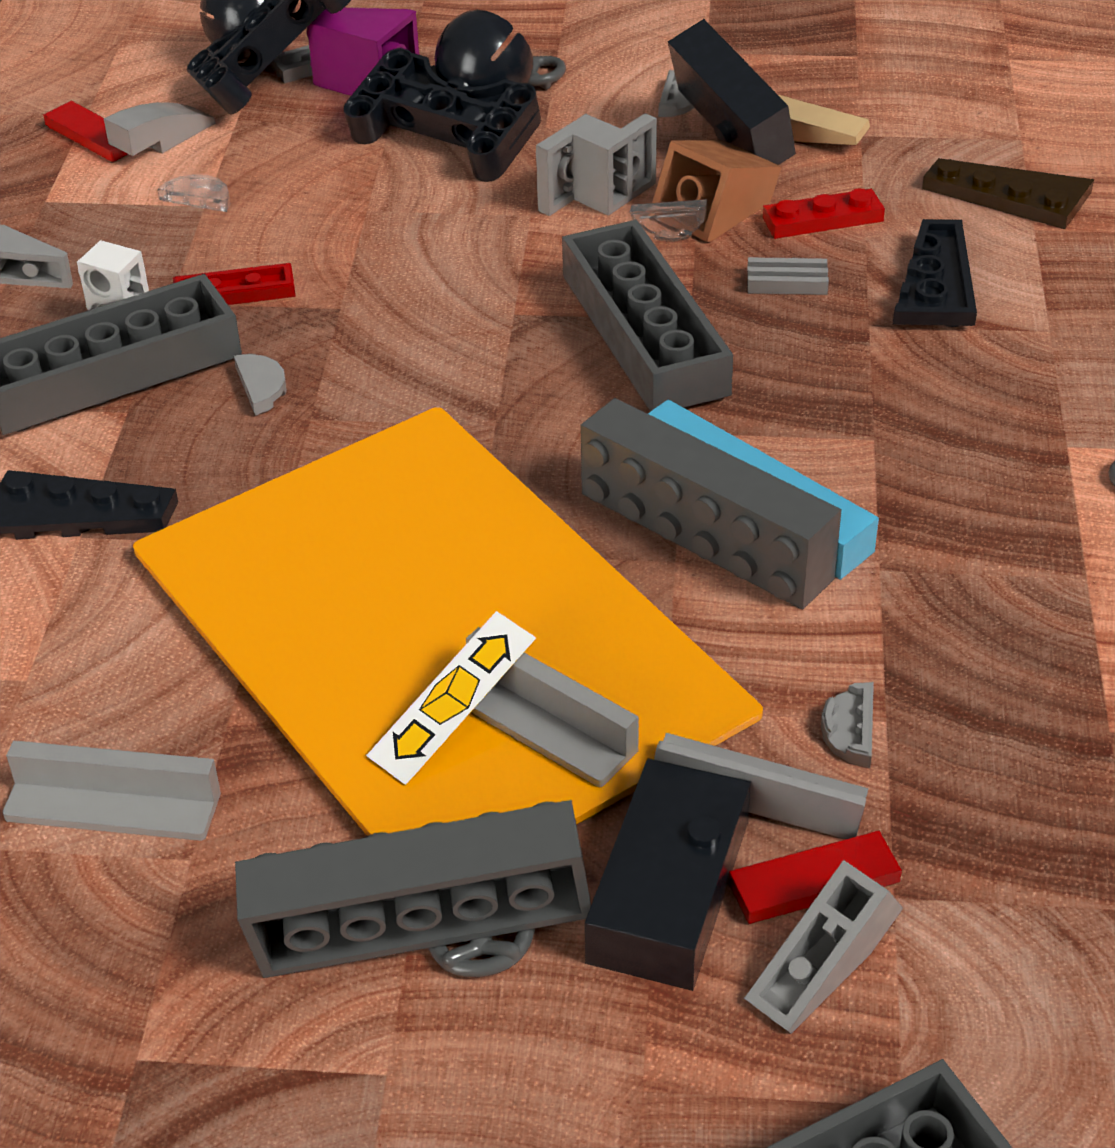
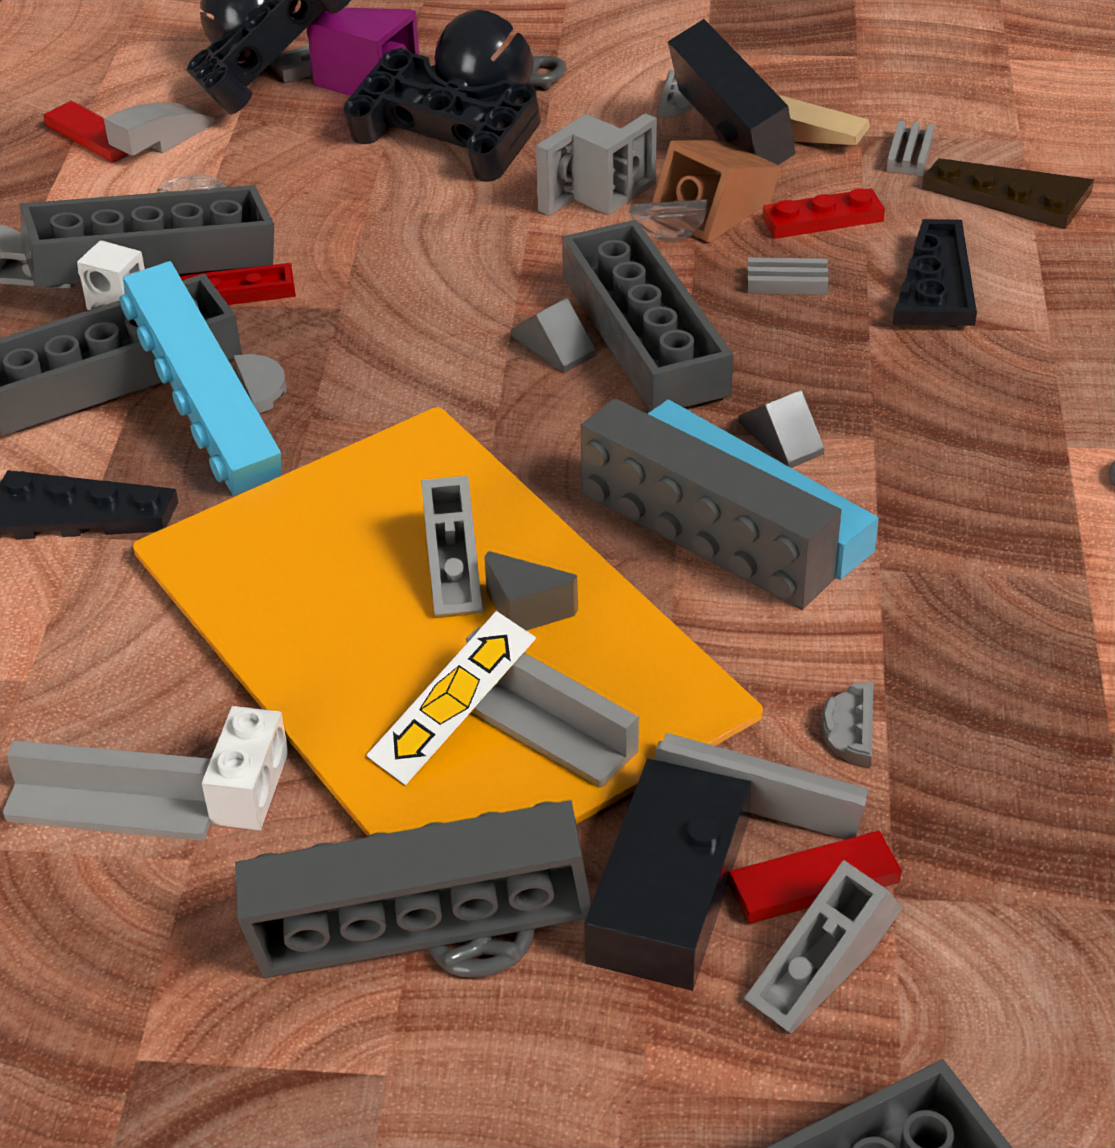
(189, 227): none -> dark grey brick
(201, 378): none -> medium azure brick
(245, 768): none -> white brick
(451, 546): none -> light grey slope
(530, 592): none -> dark grey slope
(556, 336): none -> dark grey slope
(785, 429): none -> slope
(913, 134): none -> light grey tile

